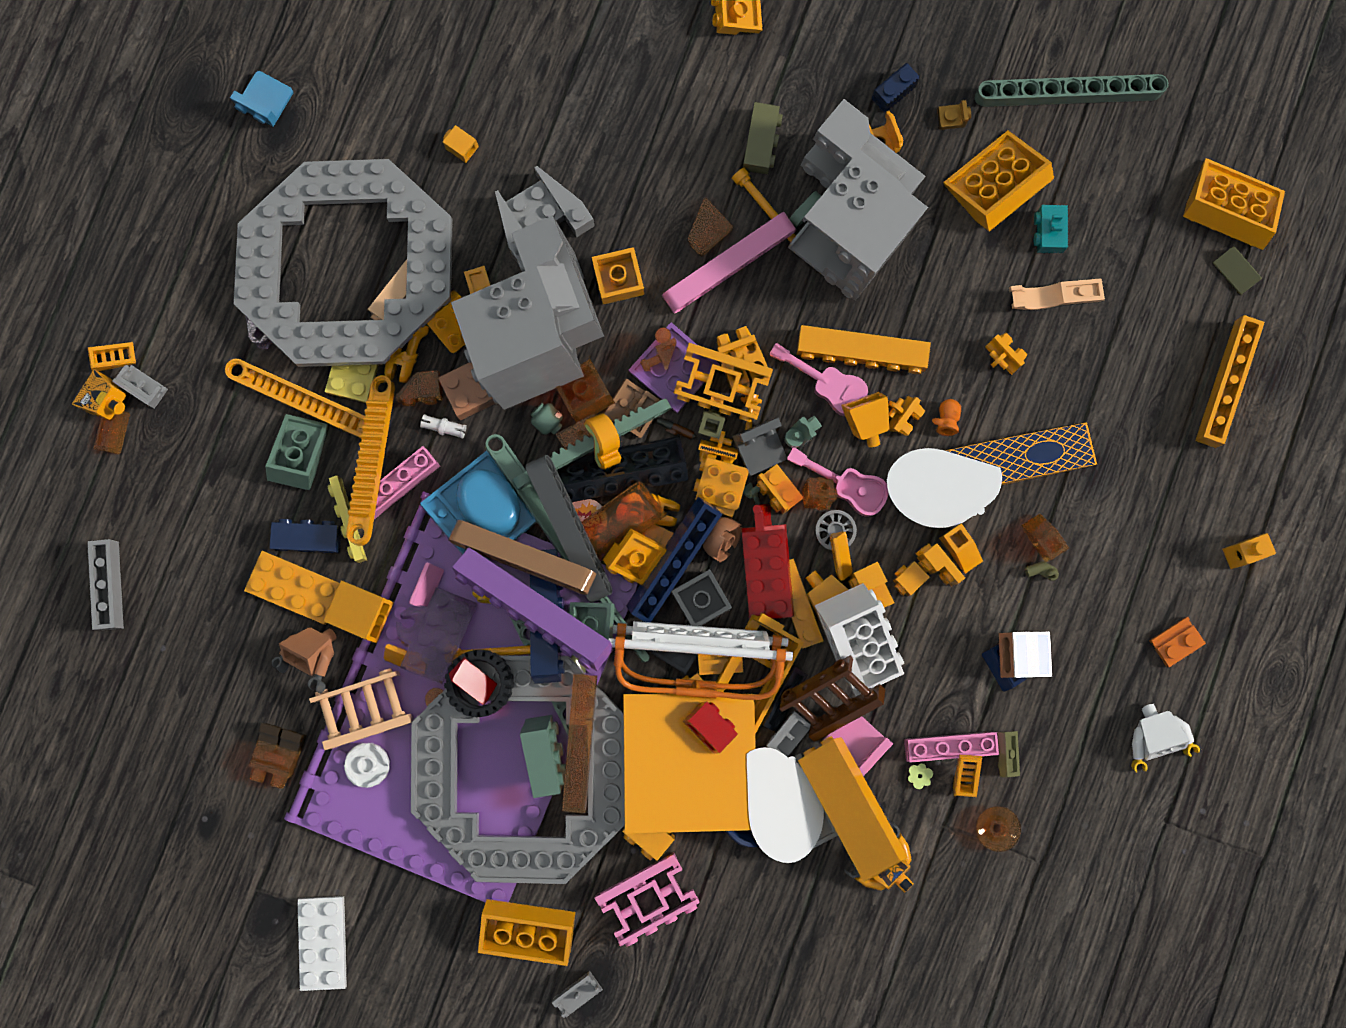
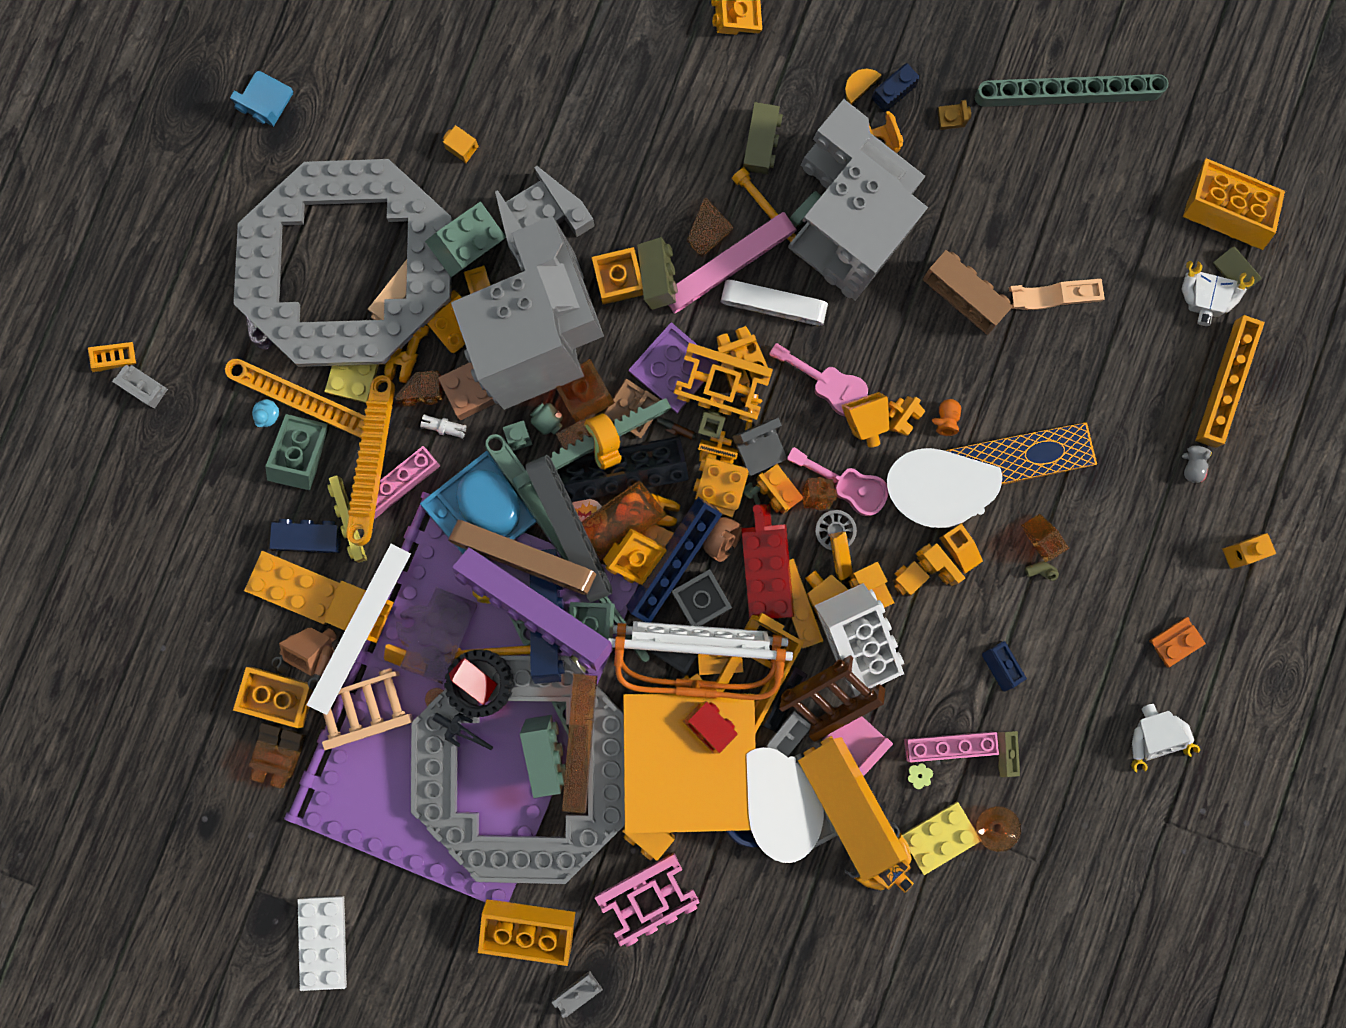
(100, 396): light orange torso -> none
(105, 585): light grey brick -> none
(112, 433): clear orange slope -> none
(265, 413): none -> medium azure animal
(273, 697): none -> light orange brick
(358, 629): none -> white tile
(366, 765): white tile -> none
(426, 585): bright pink slope -> none
(454, 728): none -> black piece
(465, 239): none -> sand green brick
(517, 435): none -> sand green brick
(657, 273): none -> olive brick
(664, 350): clear orange piece -> none
(774, 302): none -> white beam
(802, 432): sand green hips -> none
(859, 83): none -> light orange tile
(863, 349): light orange brick -> none
(940, 838): none -> light yellow plate
(963, 789): light orange slope -> none
(967, 291): none -> medium nougat brick
(1000, 179): light orange slope -> none
(1004, 354): light orange hips -> none
(1025, 654): piece -> none
(1051, 229): teal brick -> none
(1197, 465): none -> light grey animal
(1211, 294): none -> white torso

